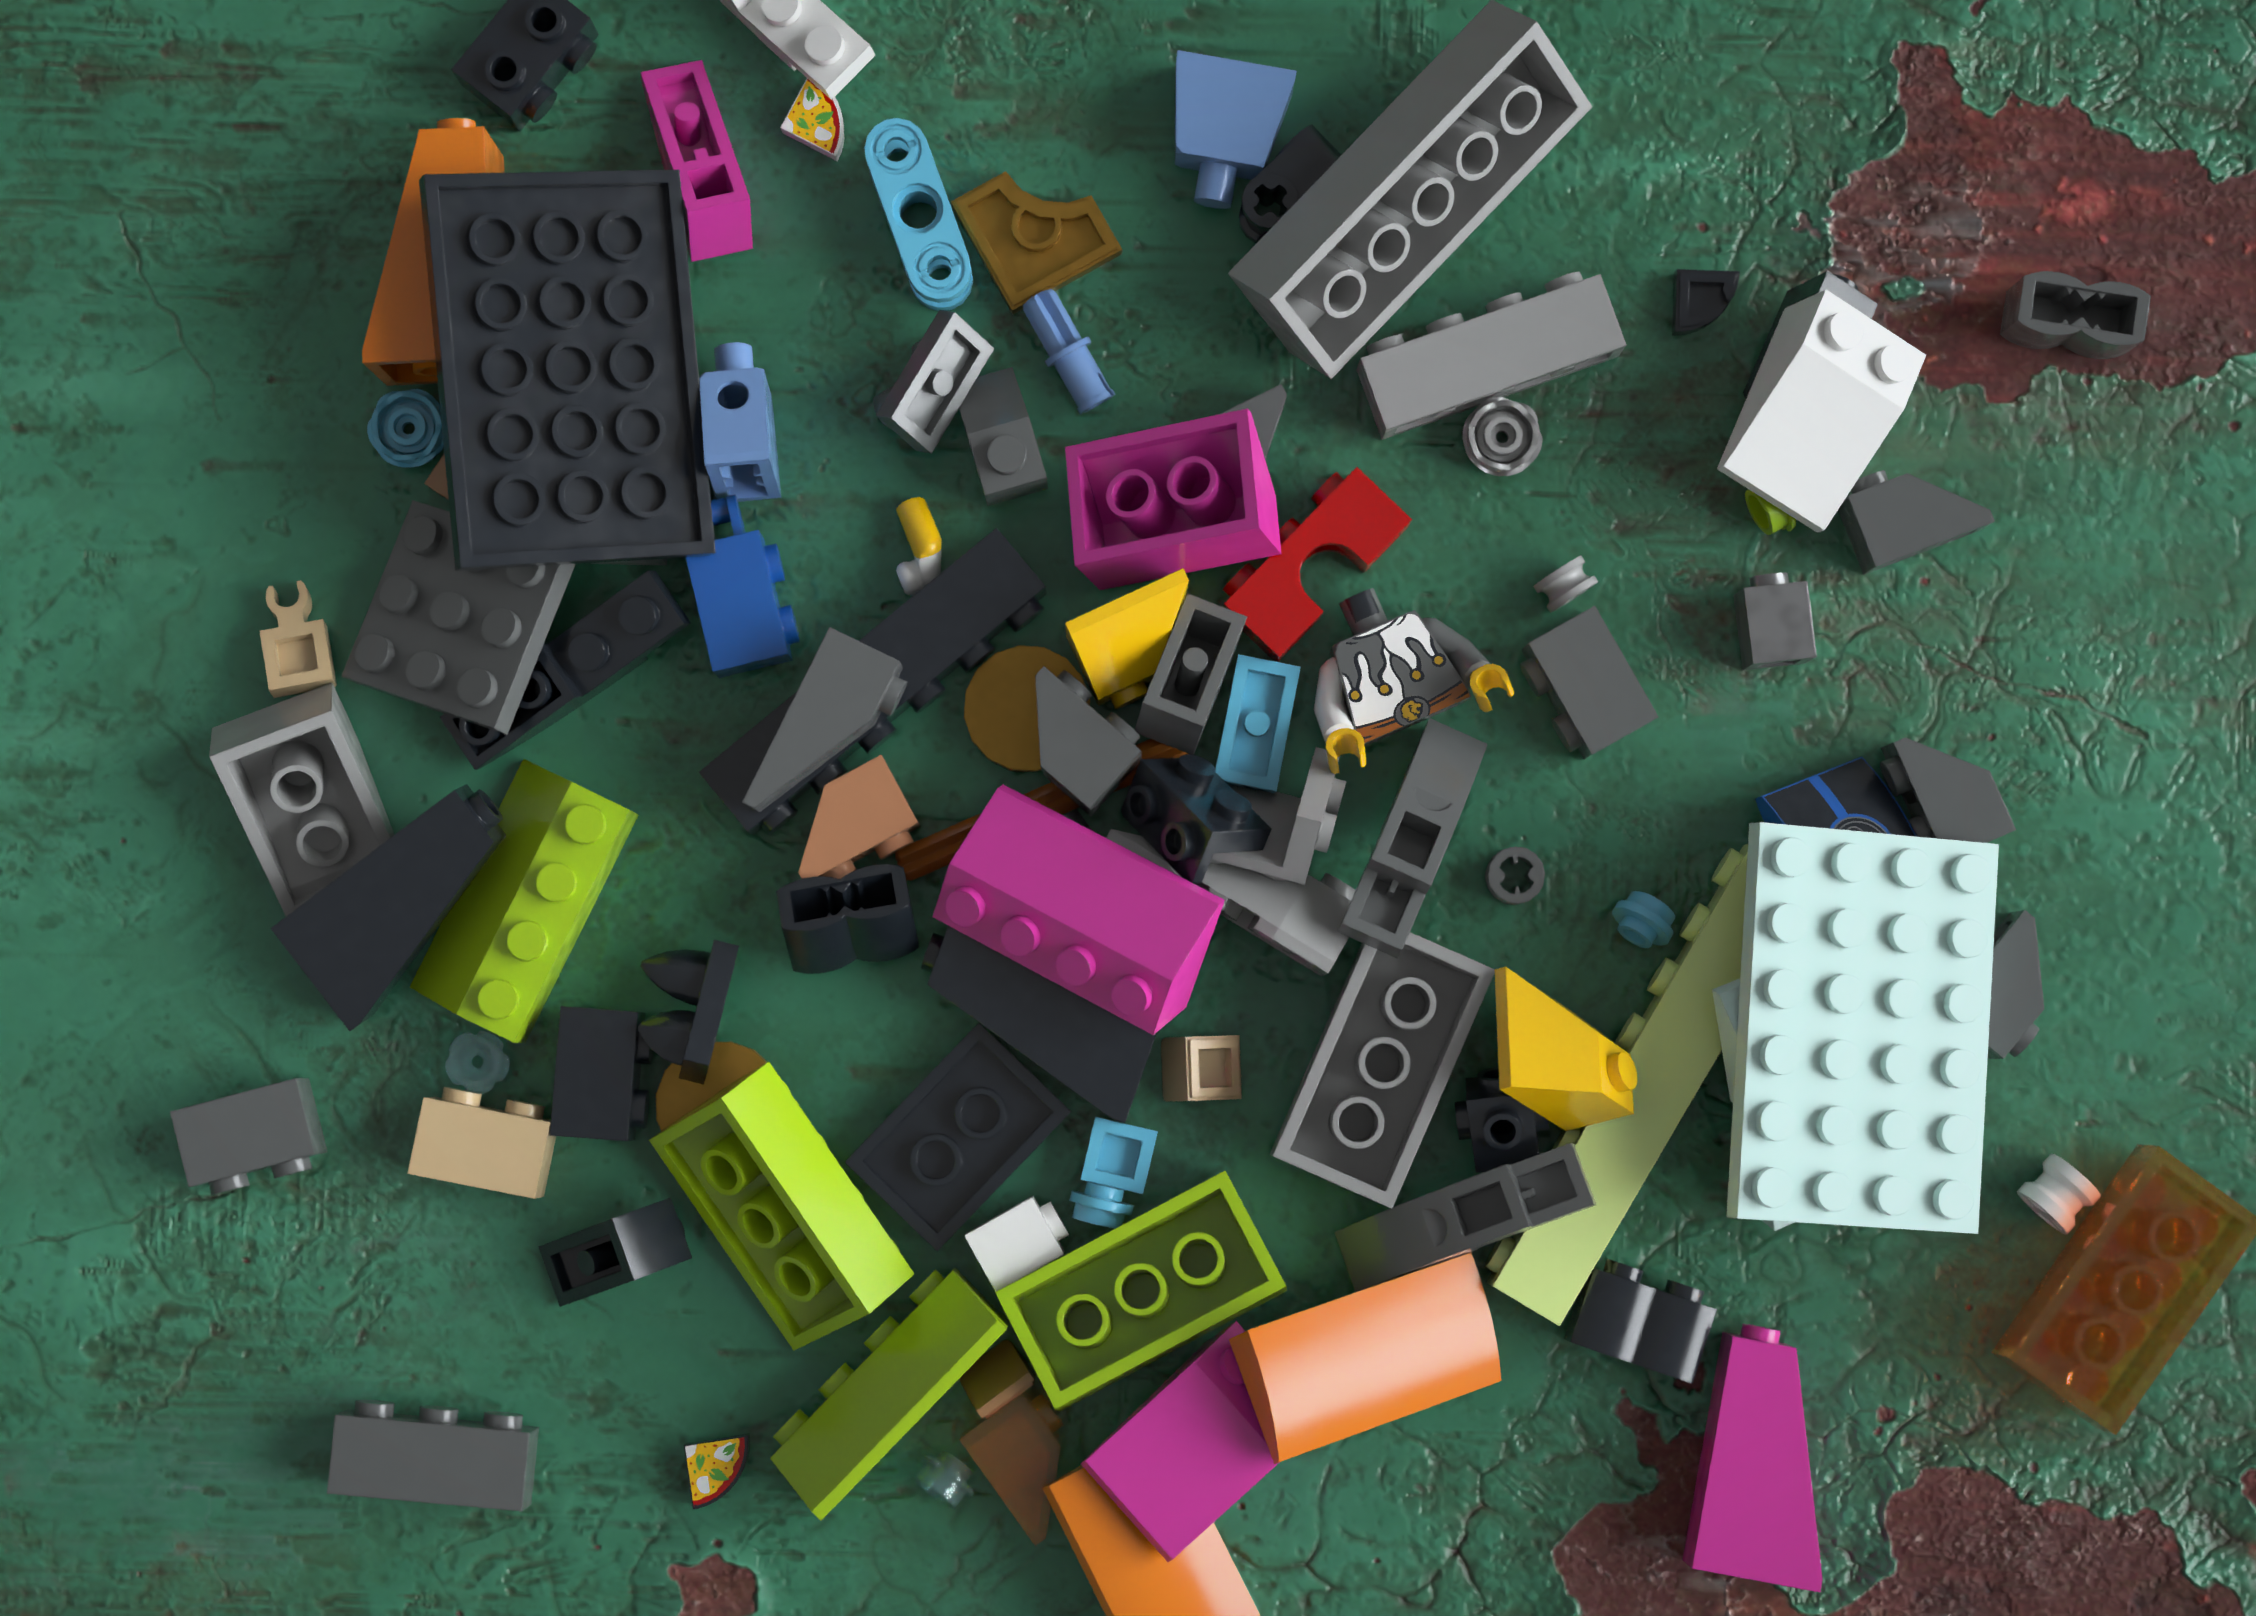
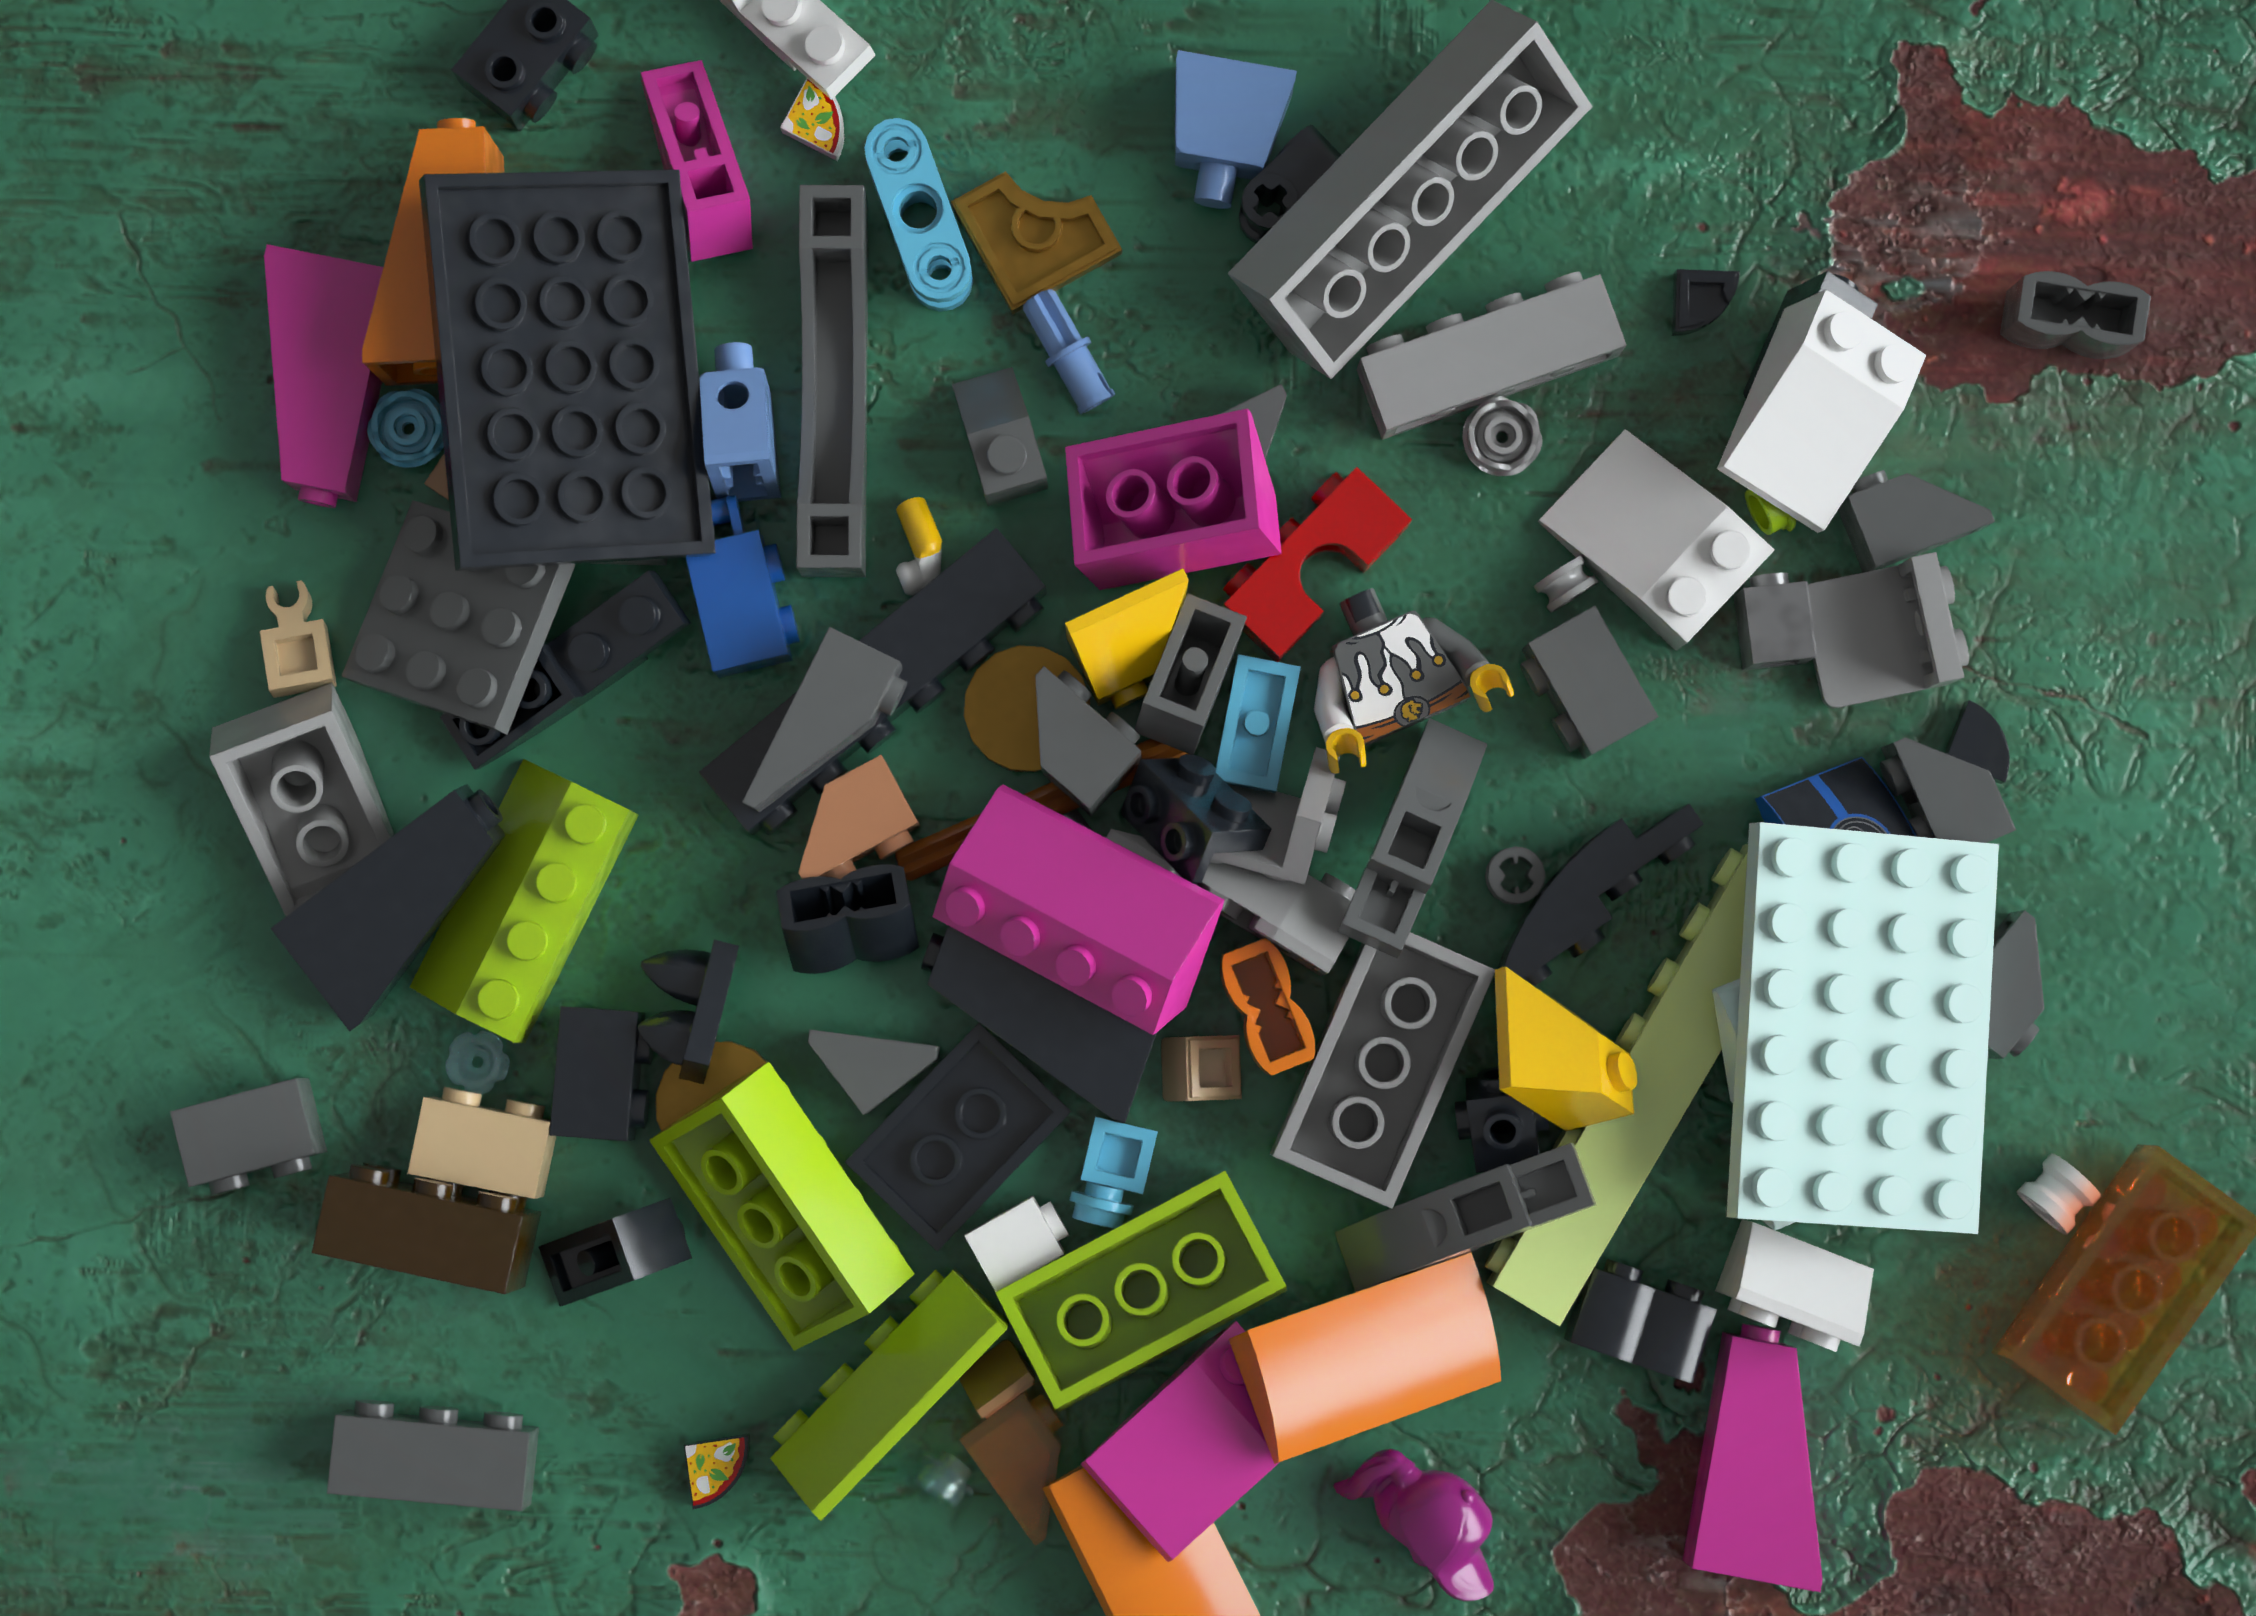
(320, 385): none -> dark pink slope
(427, 1228): none -> dark brown brick
(833, 381): none -> dark grey arch
(871, 1067): none -> dark grey slope
(933, 382): dark grey tile -> none
(1273, 1023): none -> orange brick
(1431, 1515): none -> magenta hair
(1568, 906): none -> black slope
(1644, 920): medium azure plate -> none
(1656, 538): none -> white slope
(1794, 1280): none -> white slope
(1886, 632): none -> light grey bracket
(1980, 741): none -> black tile

